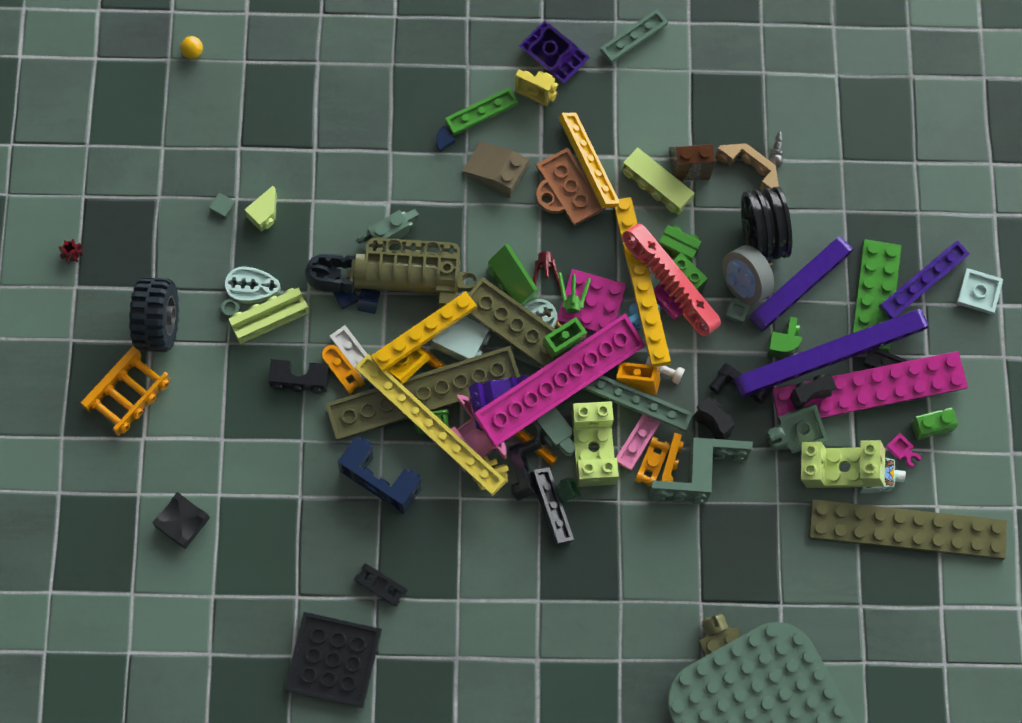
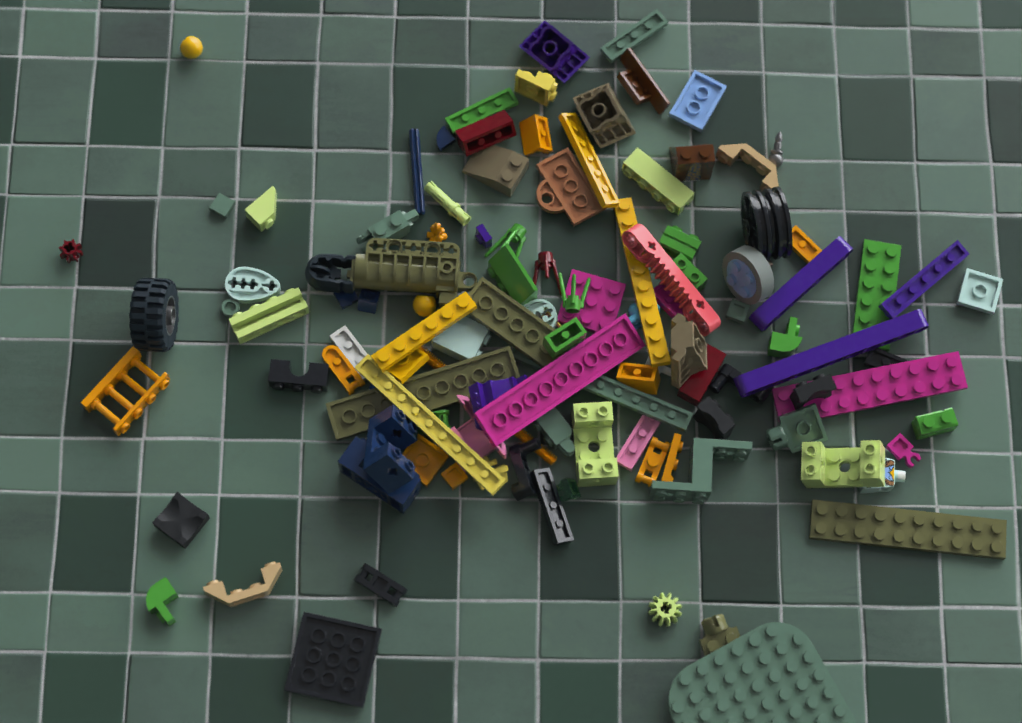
(158, 597): none -> bright green brick
(218, 592): none -> tan slope
(386, 438): none -> dark blue plate
(417, 171): none -> dark blue axle
(424, 305): none -> yellow piece
(426, 458): none -> light orange plate
(437, 233): none -> light orange plant
(449, 205): none -> yellowish green pin
(454, 476): none -> light orange plate
(483, 237): none -> dark purple plate
(485, 133): none -> dark red brick
(514, 234): none -> bright green plant
(535, 135): none -> light orange panel
(604, 115): none -> dark tan slope
(640, 84): none -> reddish brown bracket
(671, 604): none -> yellowish green gear
(687, 350): none -> dark tan slope
(697, 101): none -> light blue plate
(698, 383): none -> dark red brick
(803, 245): none -> light orange plate

